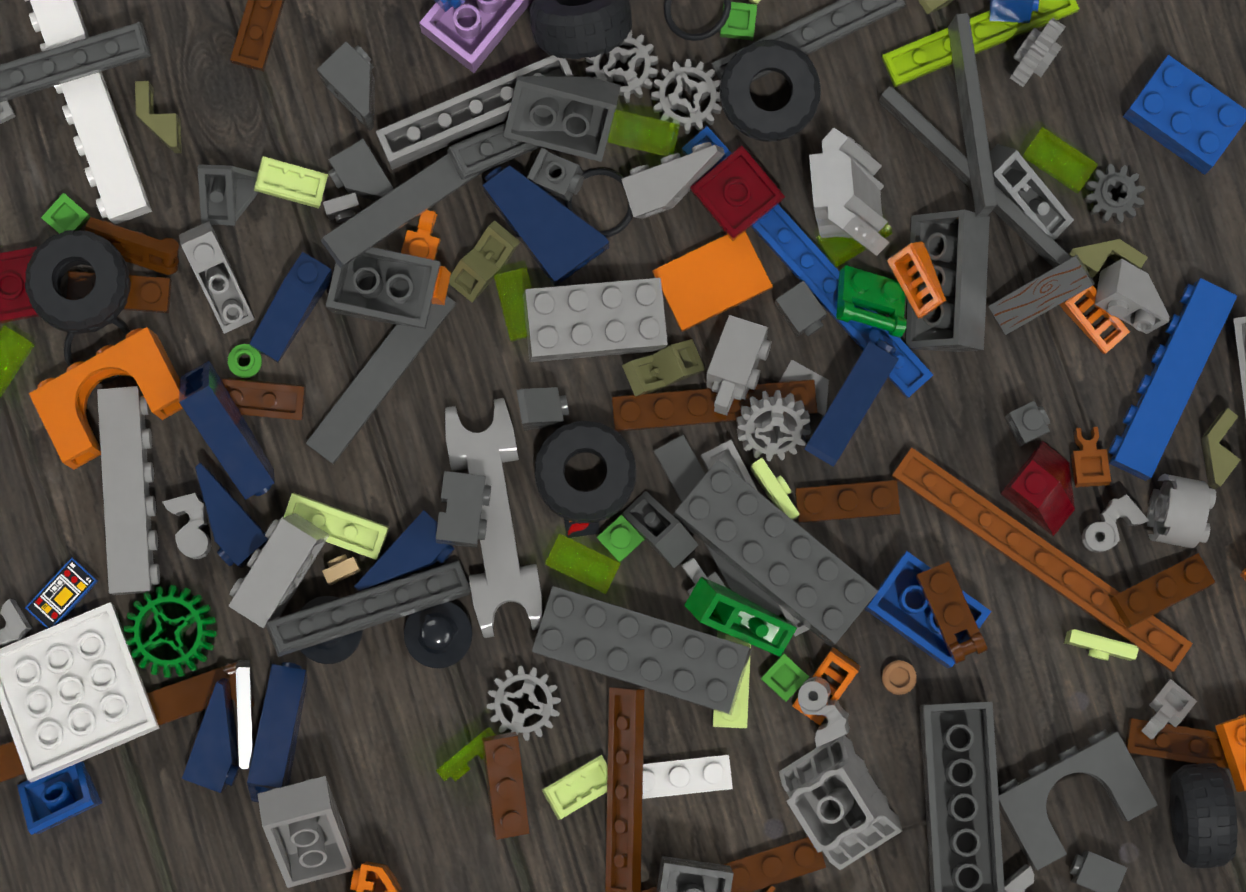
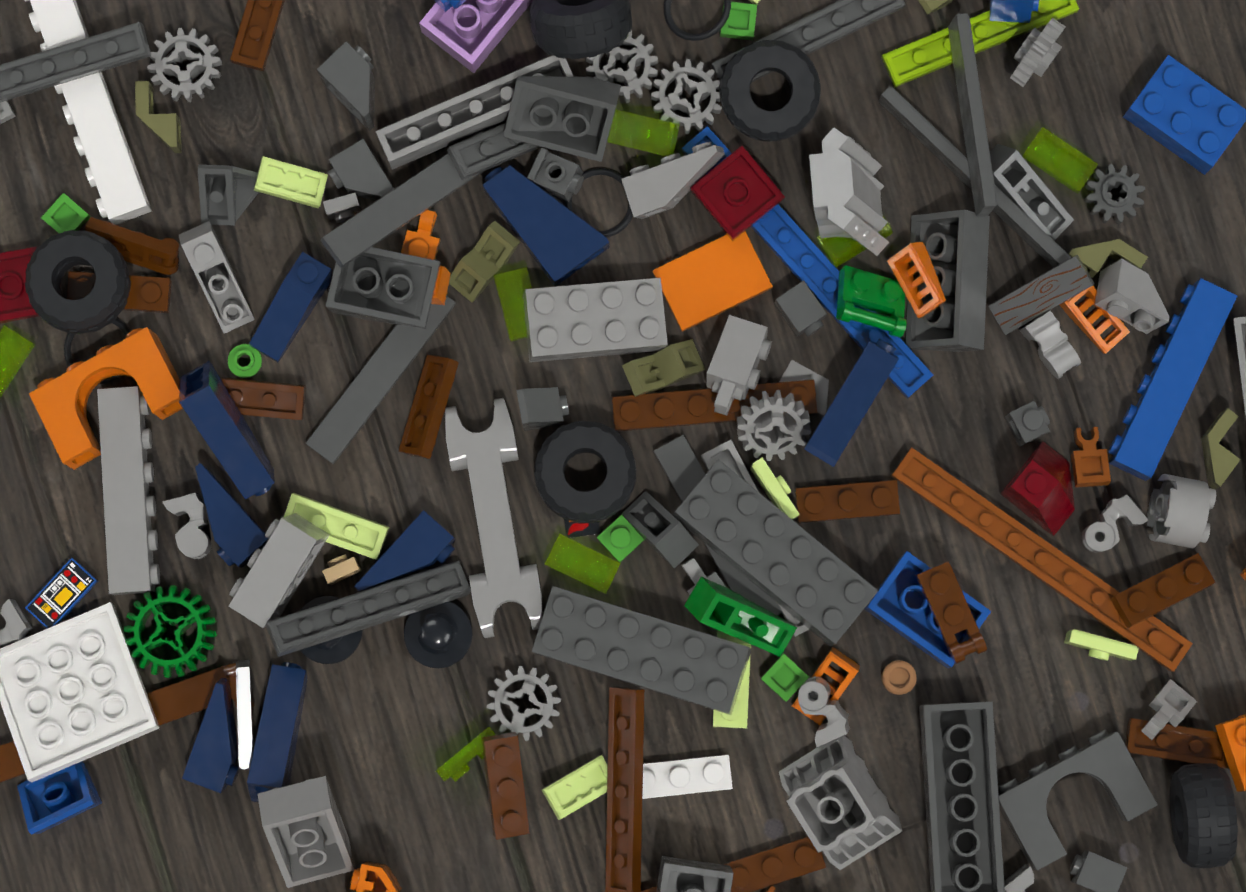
(198, 64): none -> light grey gear
(428, 406): none -> reddish brown plate
(464, 500): dark grey brick -> none
(1053, 348): none -> light grey leg

